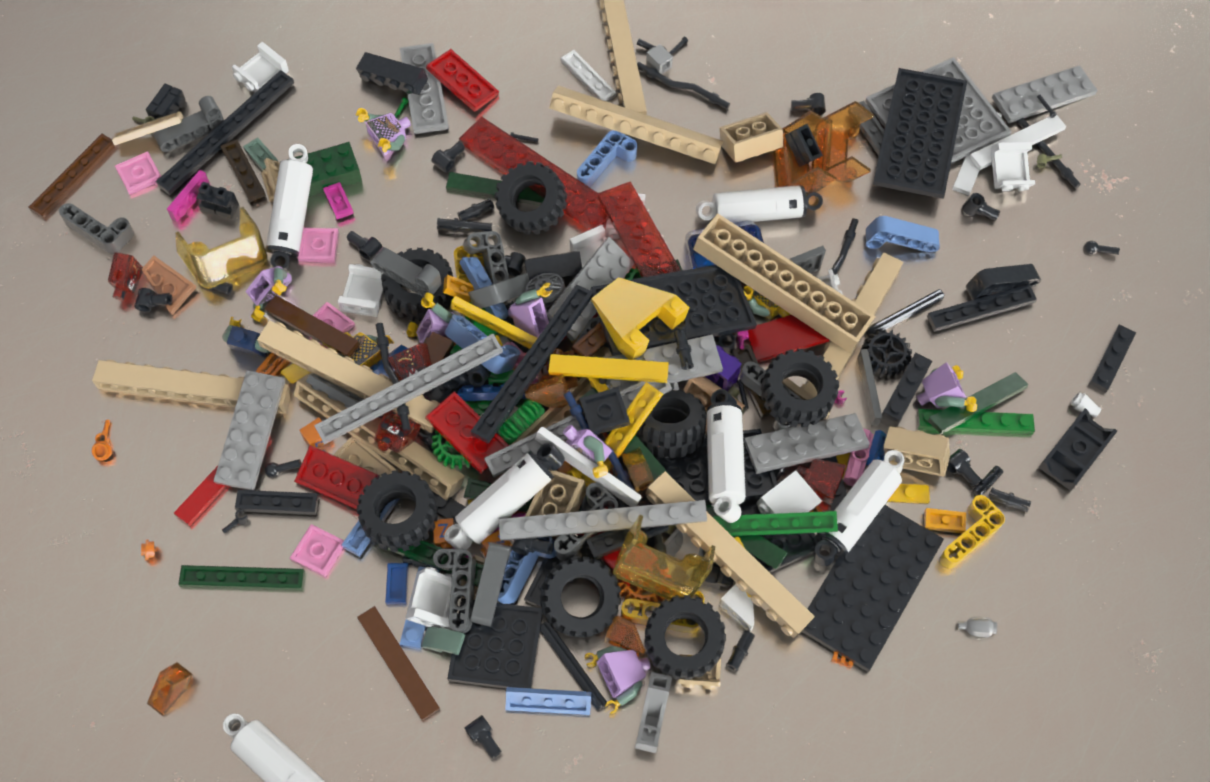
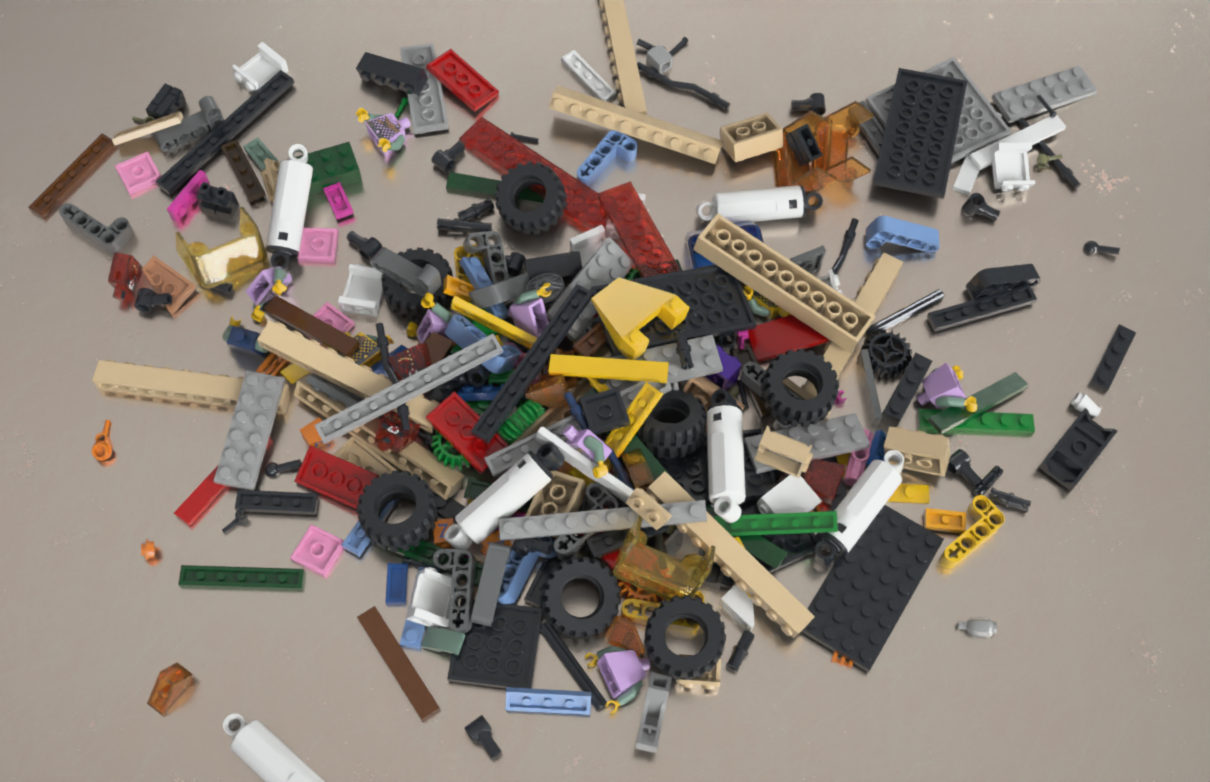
(648, 508): none -> tan bracket
(783, 453): none -> tan window

